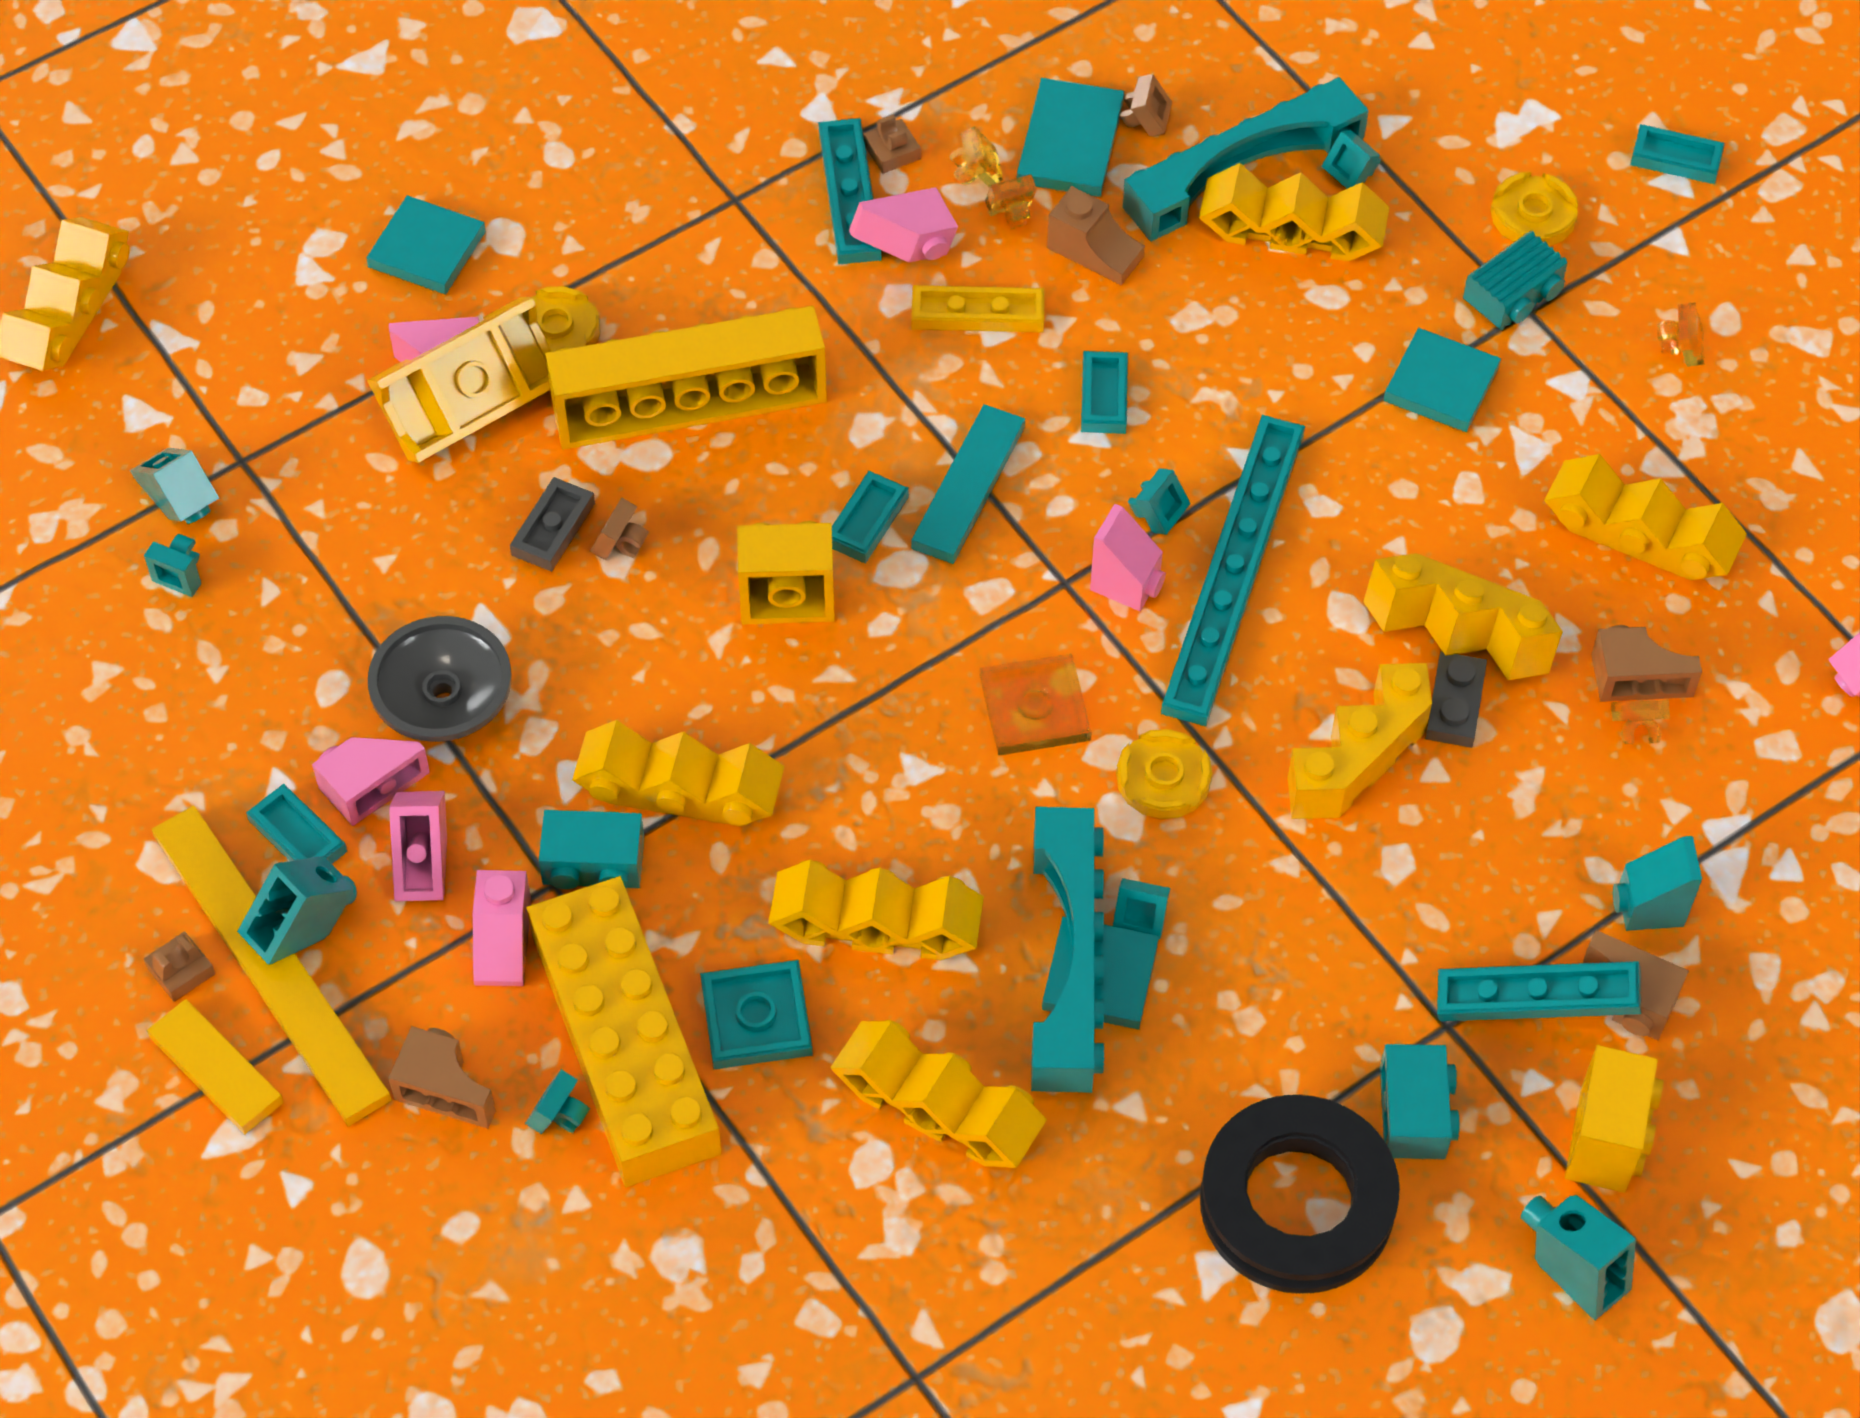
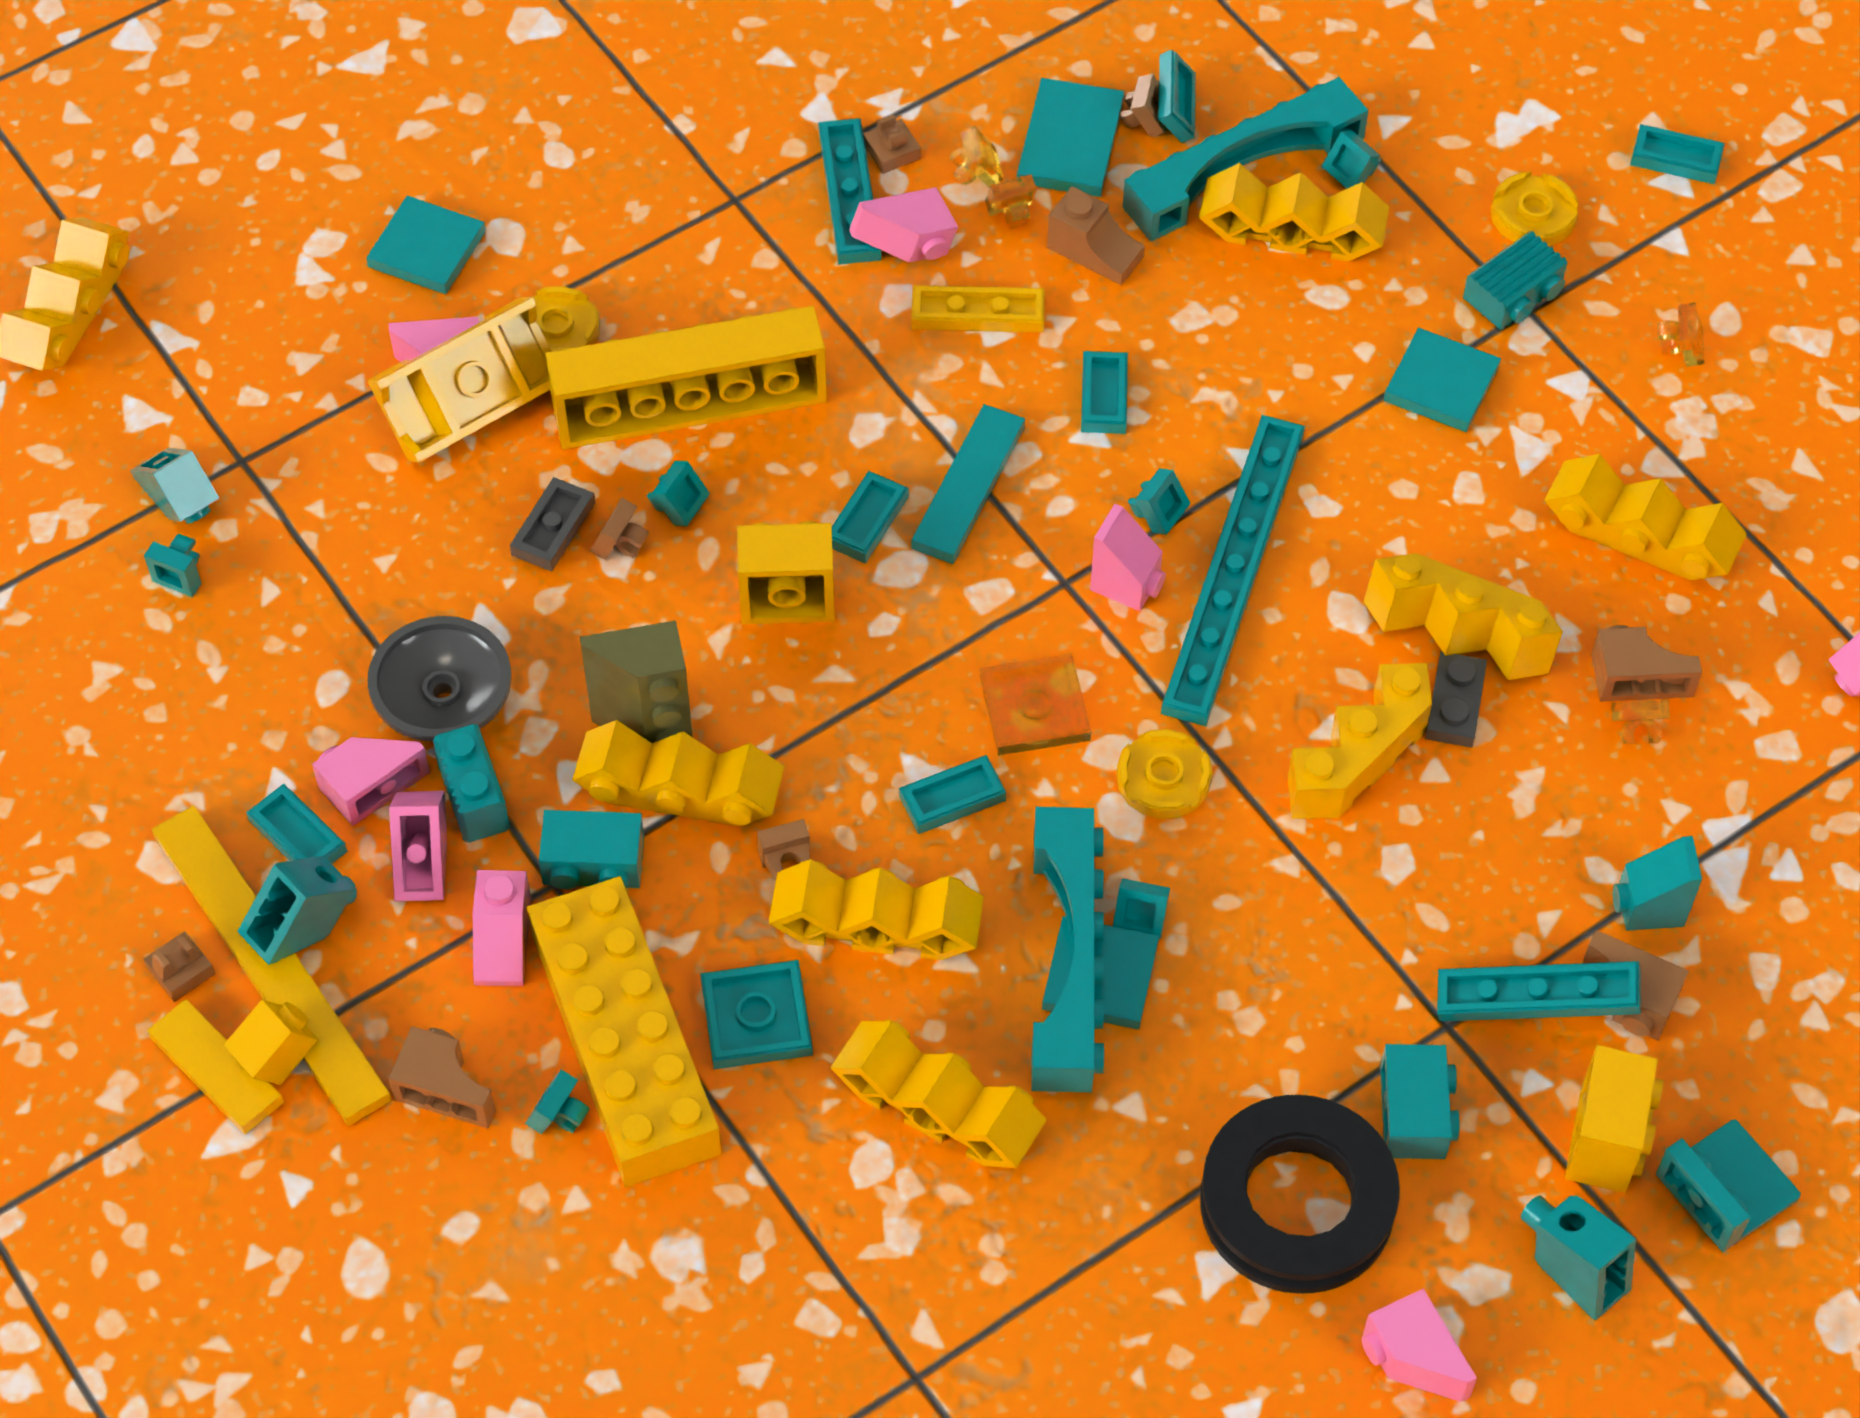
(271, 1041): none -> yellow brick
(471, 783): none -> teal brick
(638, 680): none -> olive slope
(679, 493): none -> teal tile
(782, 845): none -> medium nougat tile
(952, 794): none -> teal tile
(1177, 96): none -> teal tile
(1417, 1348): none -> bright pink slope
(1726, 1183): none -> teal bracket

